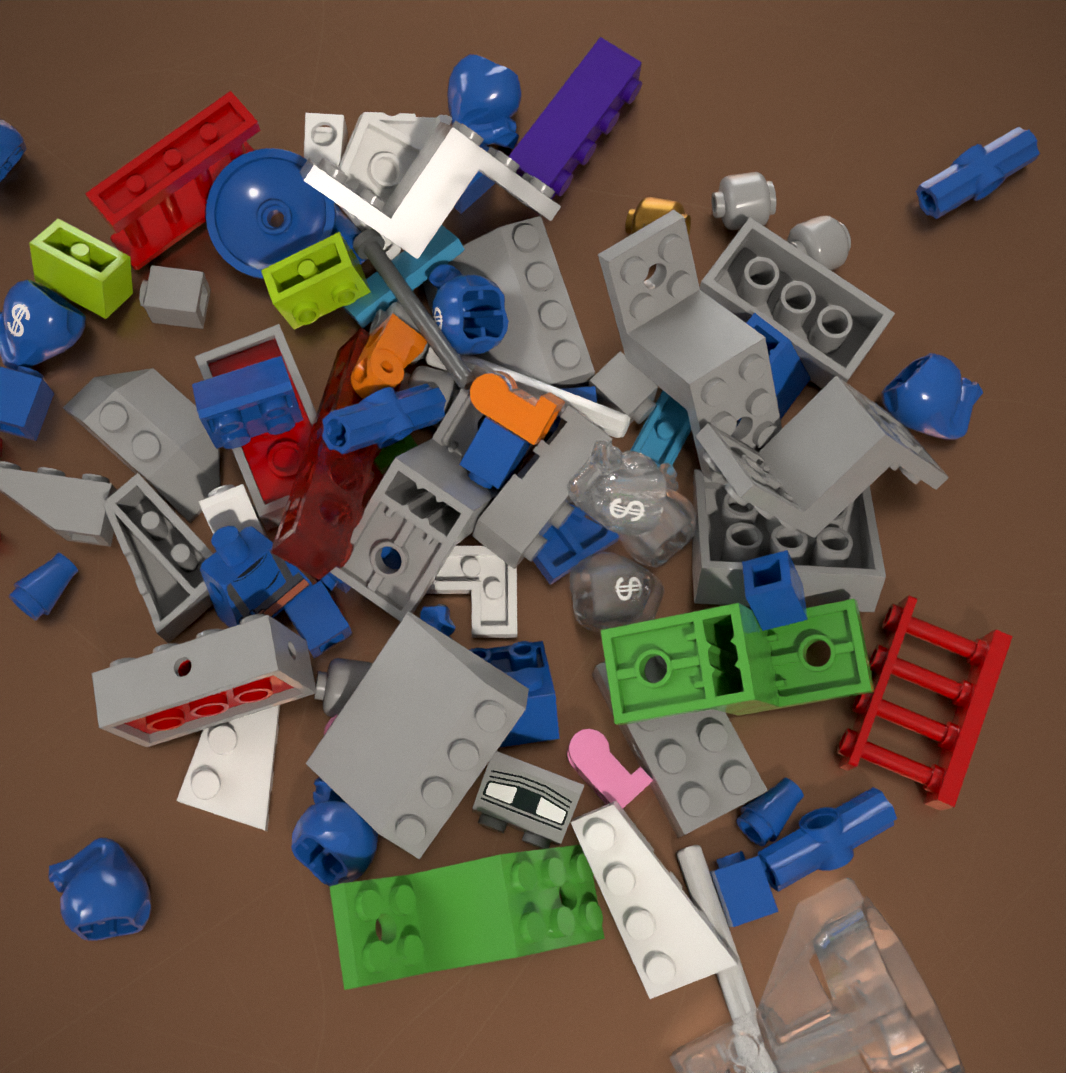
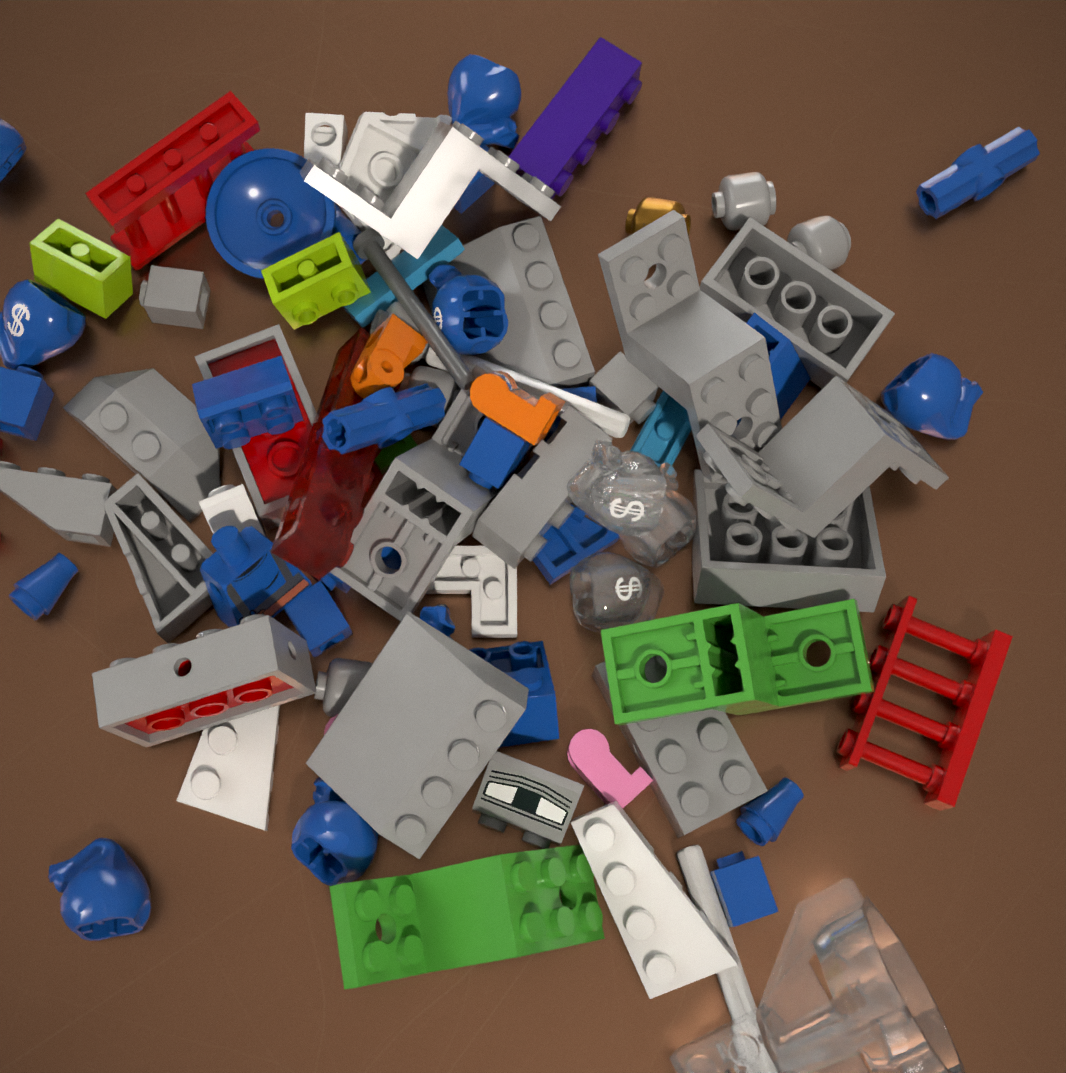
(774, 590): blue brick -> none
(826, 838): blue piece -> none

